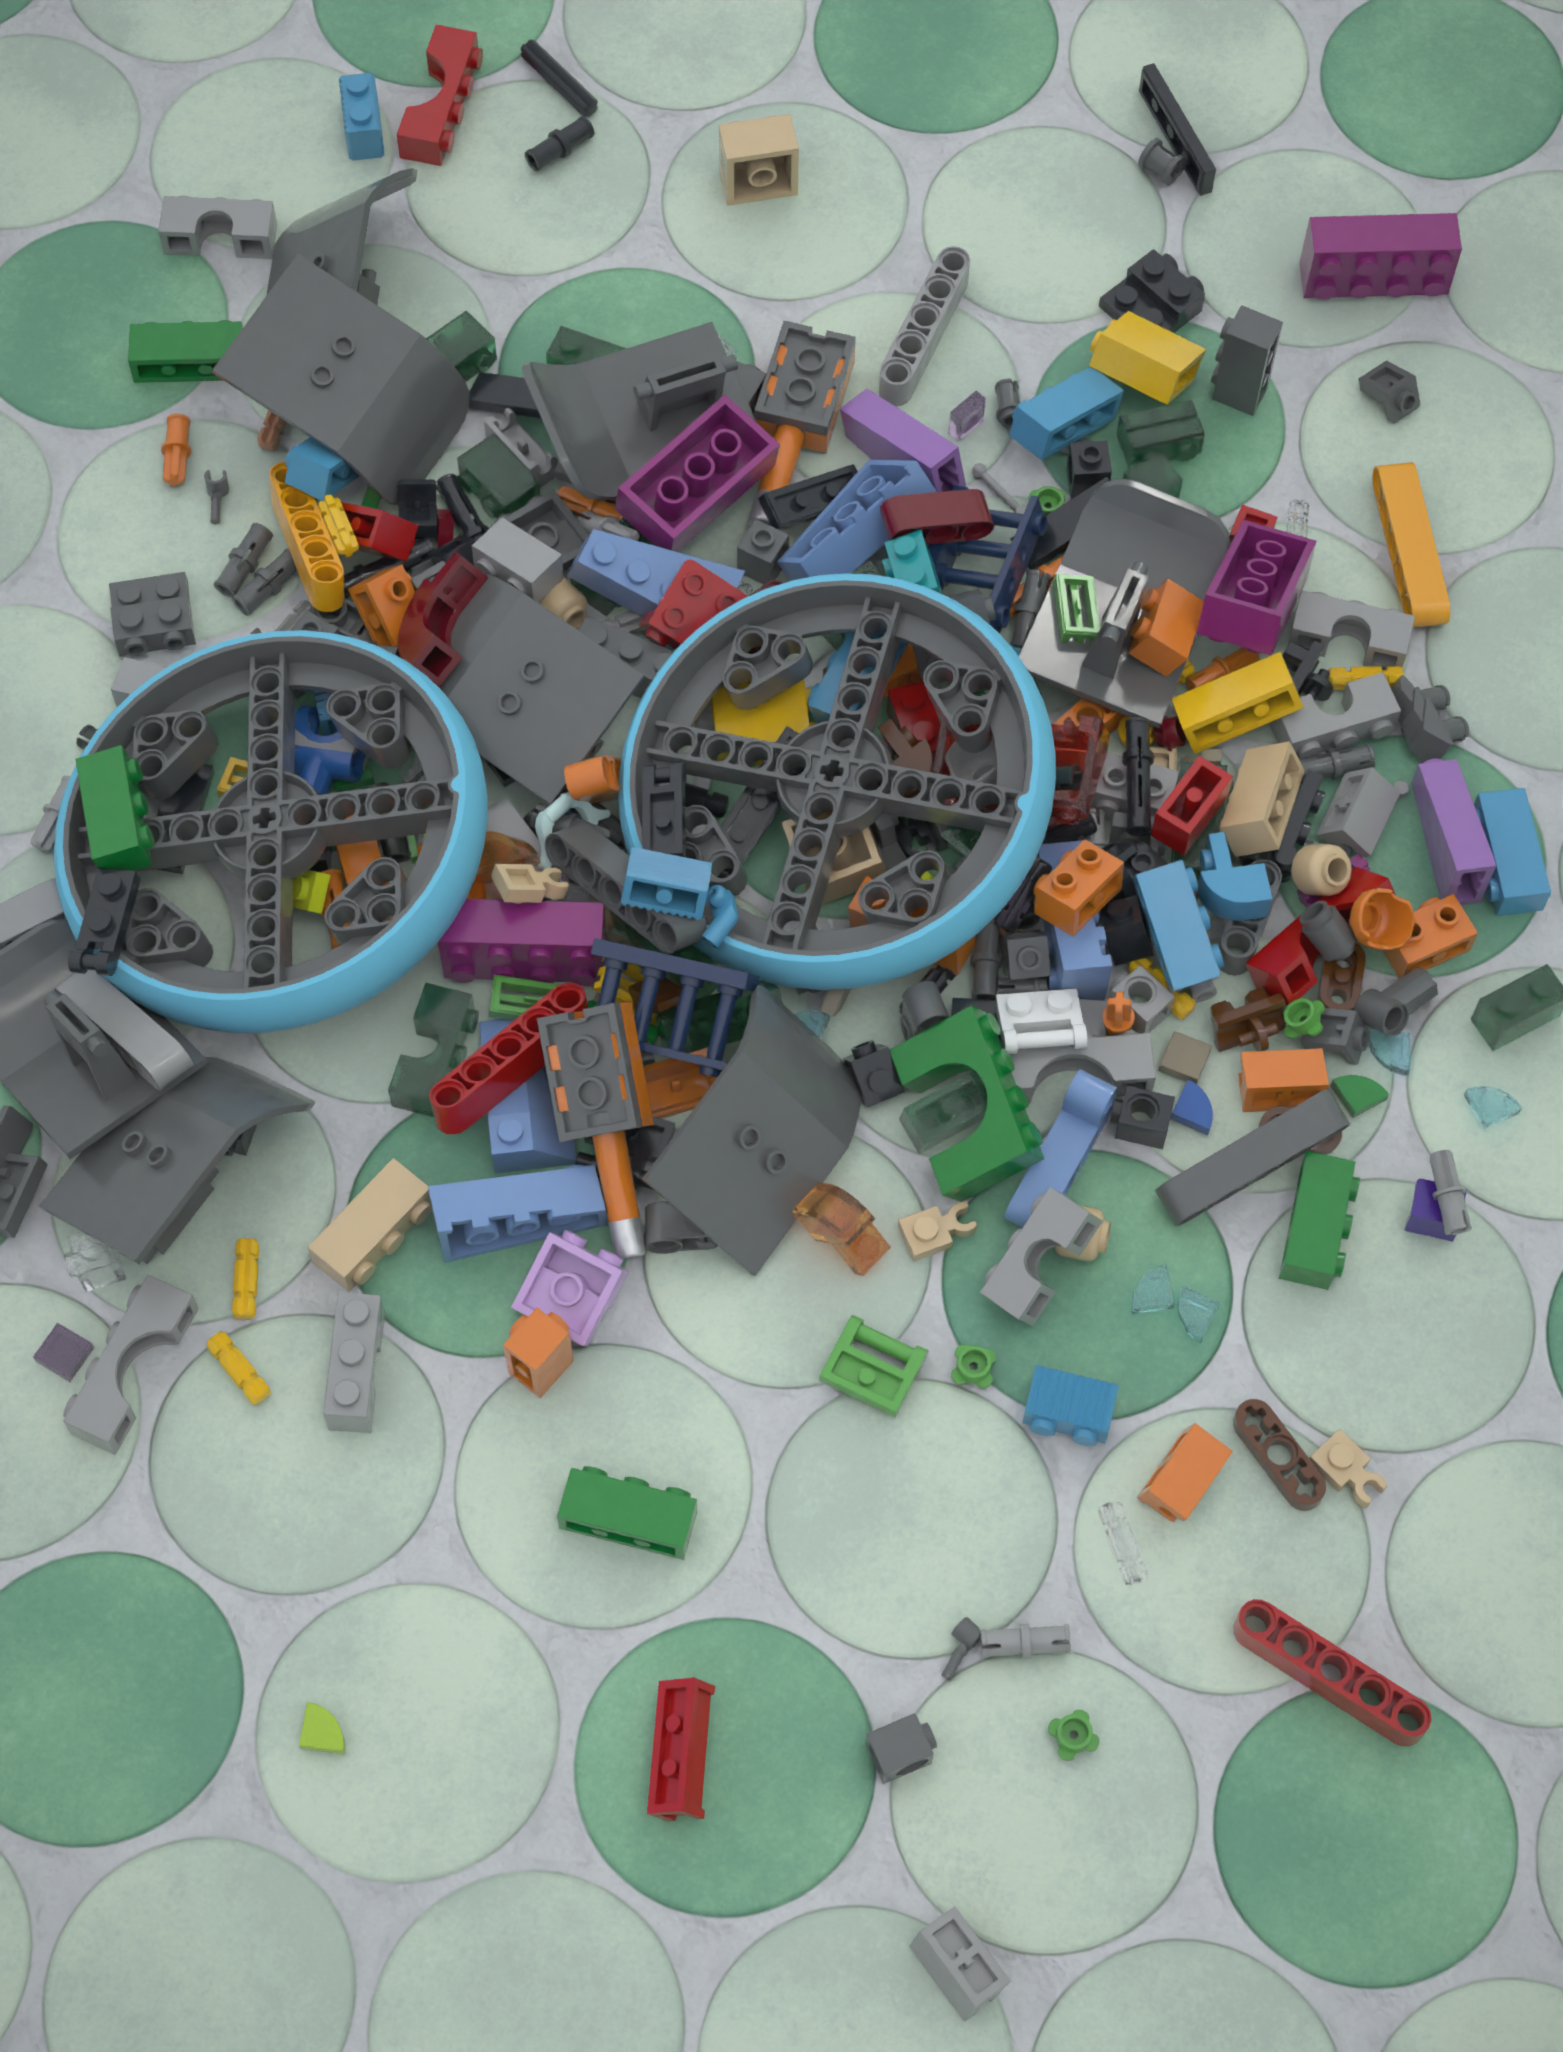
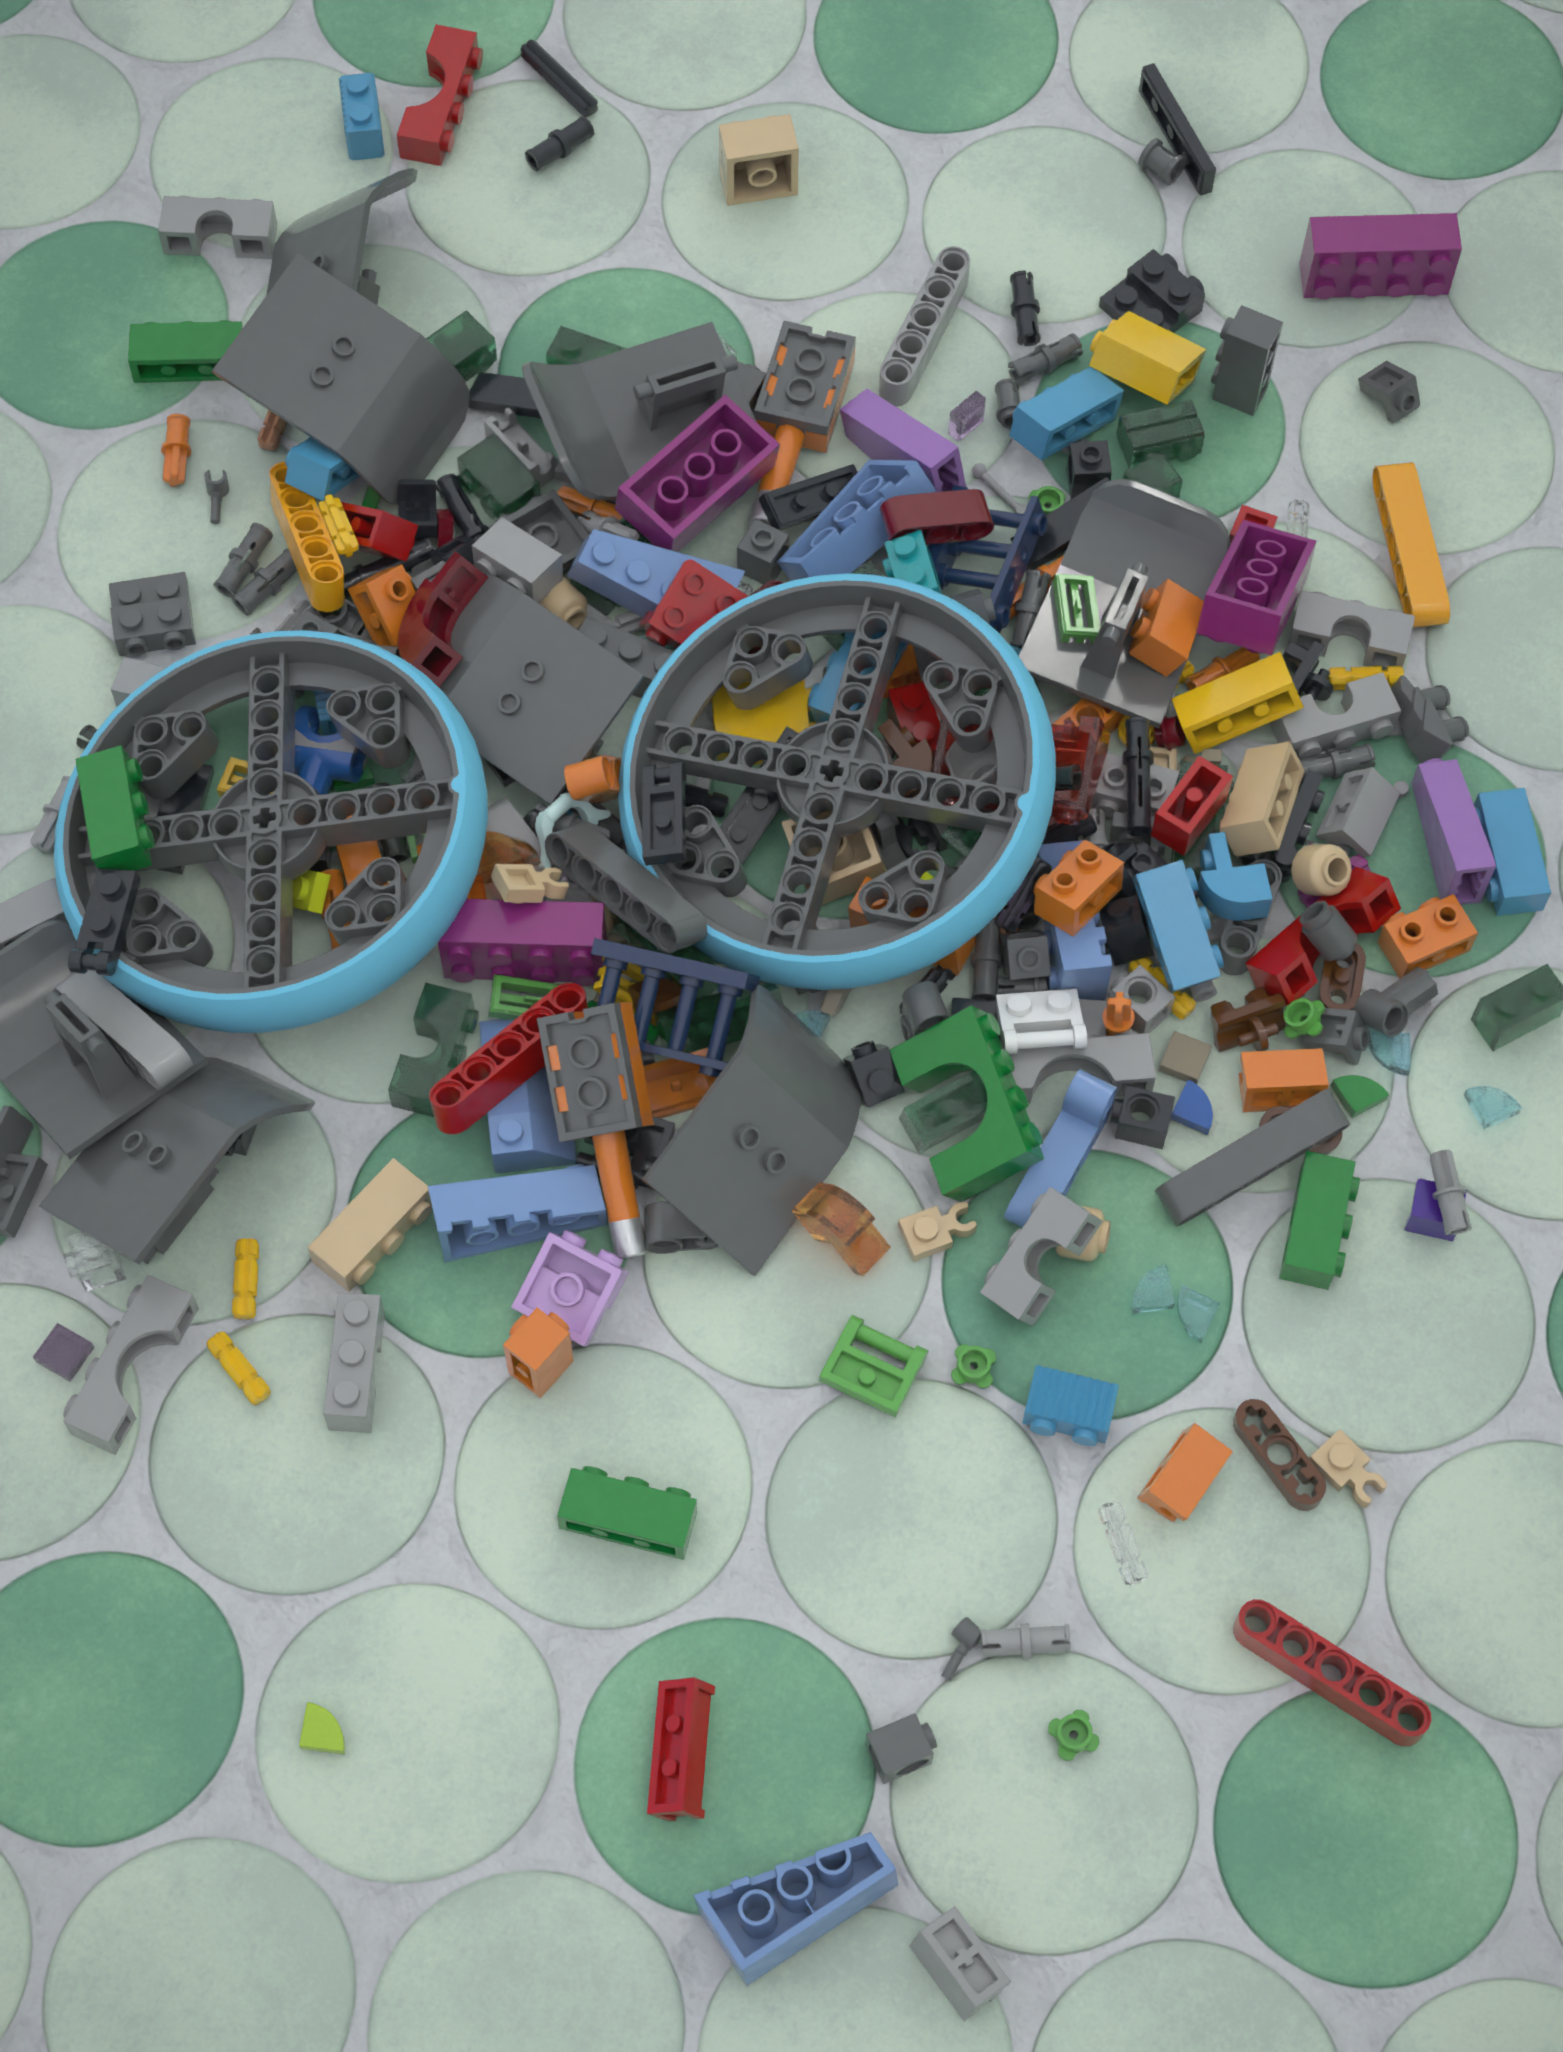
(666, 883): dark azure brick -> none
(724, 915): dark azure arm -> none
(788, 1908): none -> medium blue wedge
(1025, 308): none -> black pin
(1045, 358): none -> dark grey pin
(1382, 919): orange hair -> none

